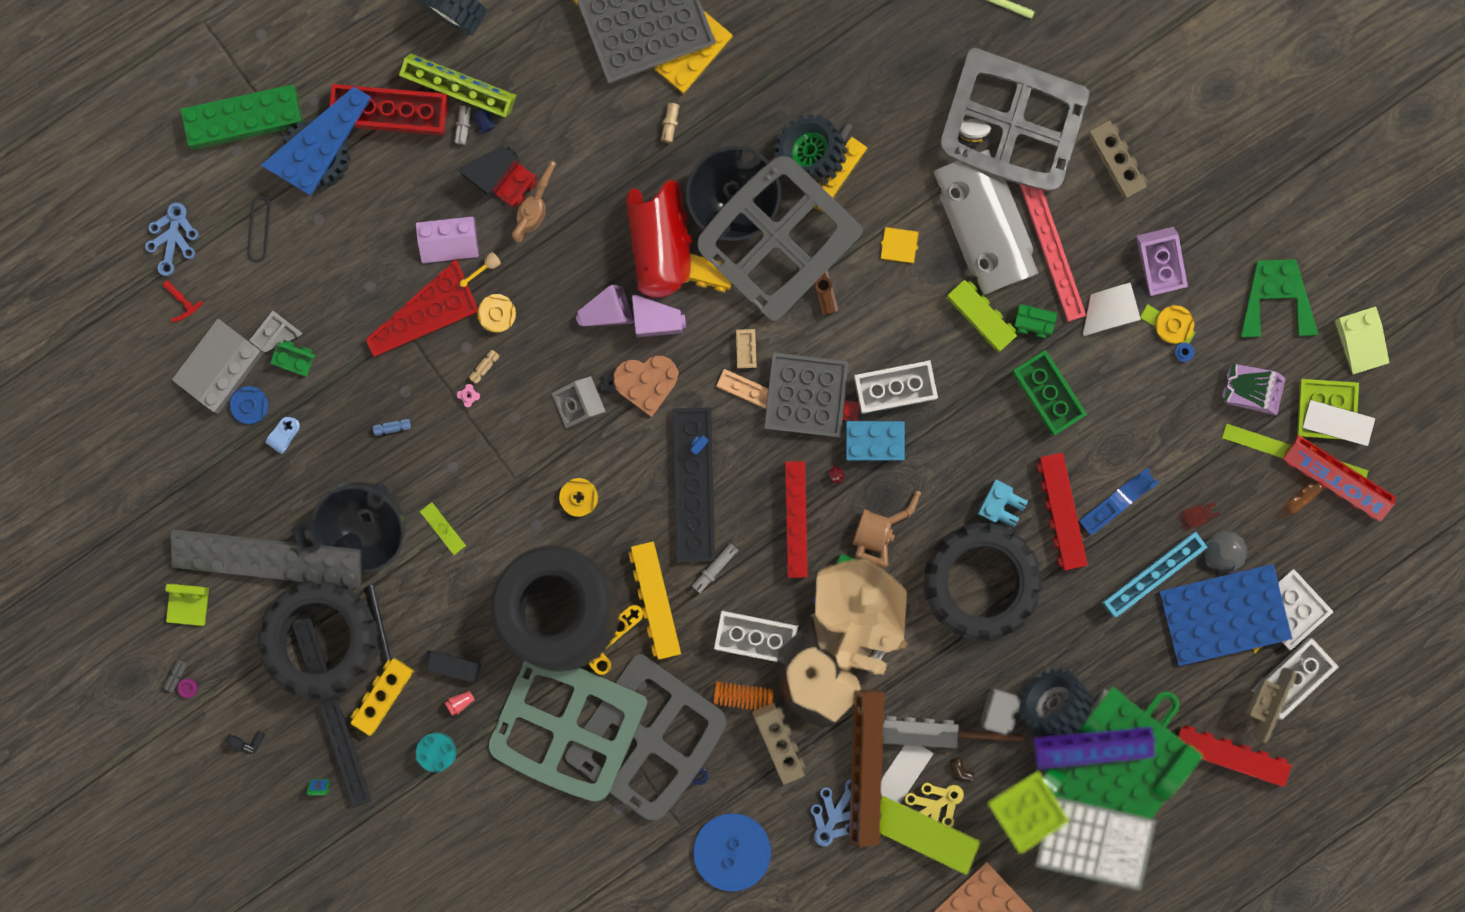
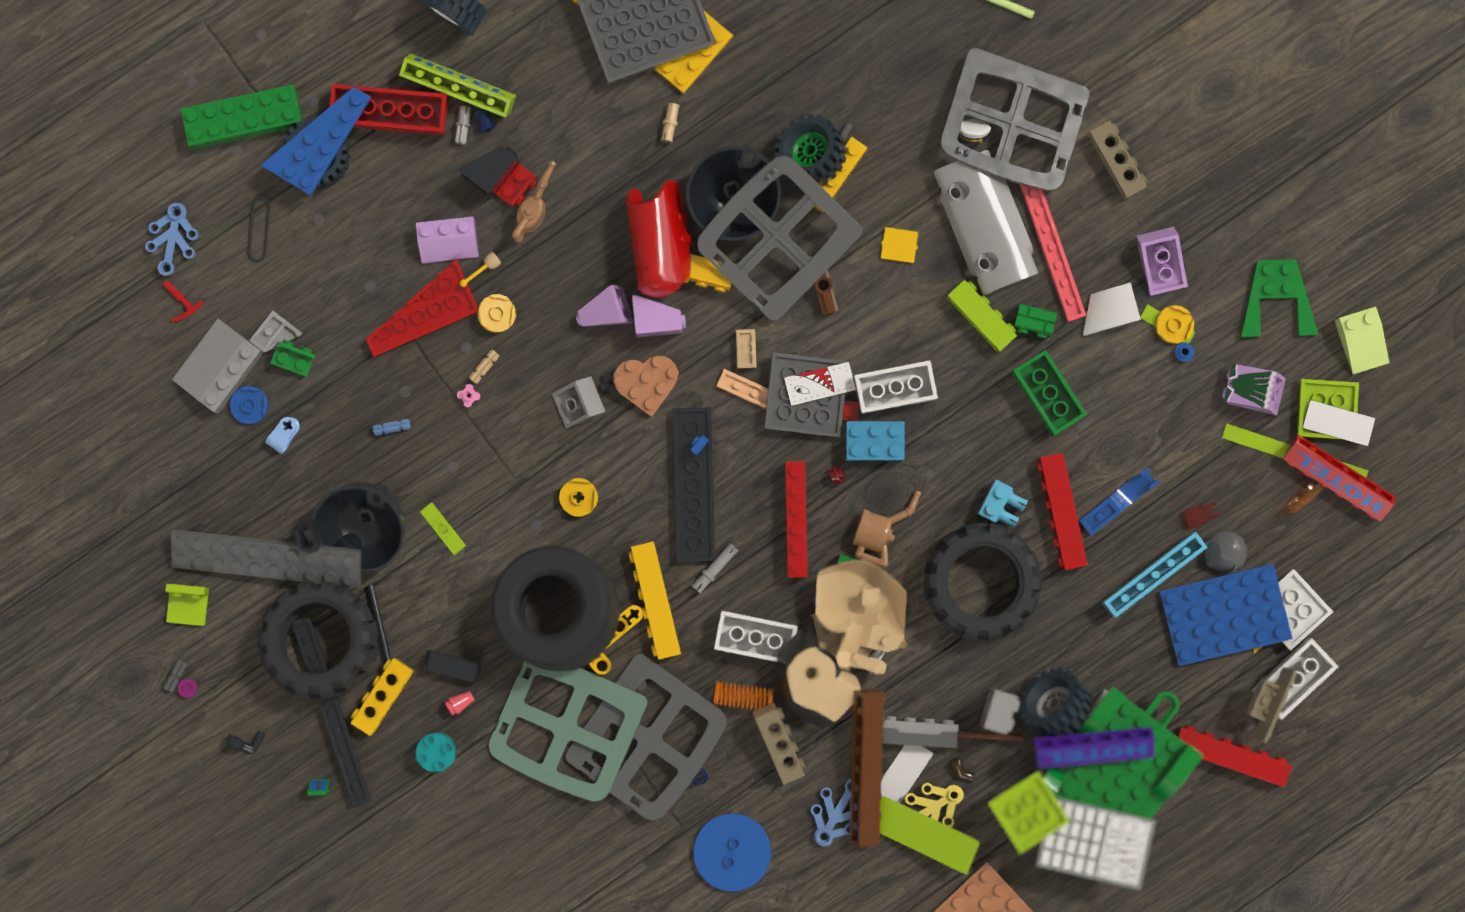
(820, 383): none -> white sticker

